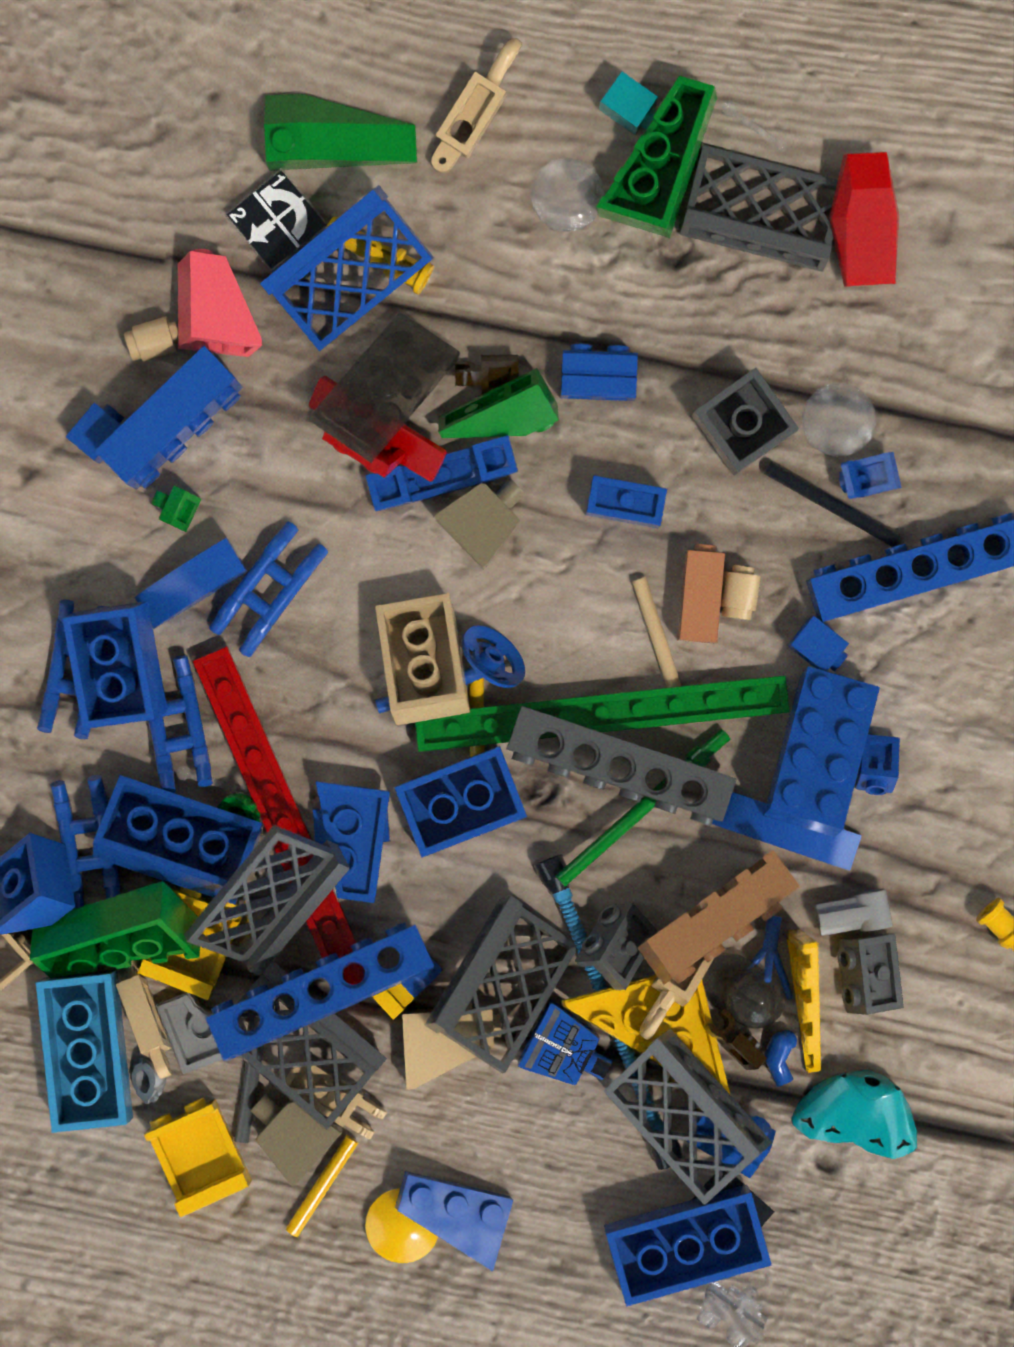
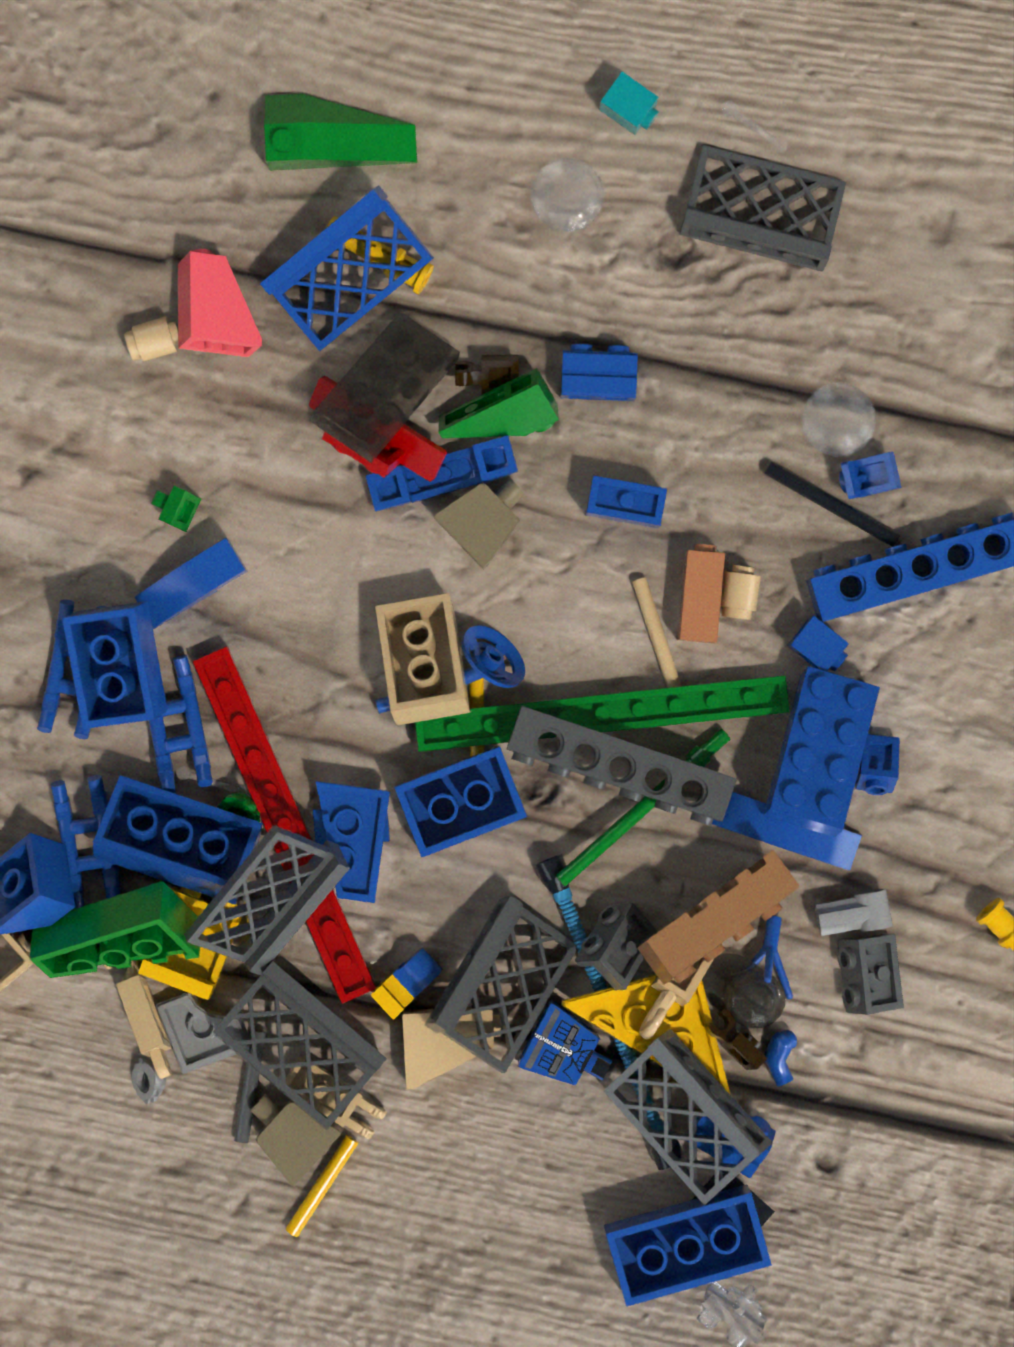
(84, 1051): dark azure brick -> none
(94, 429): blue brick -> none
(170, 419): blue brick -> none
(198, 1155): yellow panel -> none
(225, 1019): blue brick -> none
(268, 612): blue piece -> none
(276, 220): tile -> none
(395, 1234): yellow dish -> none
(458, 1214): wing -> none
(476, 106): tan piece -> none
(657, 173): green wedge -> none
(745, 421): dark grey brick -> none
(805, 977): yellow tile -> none
(858, 1114): teal piece -> none
(865, 220): red piece -> none

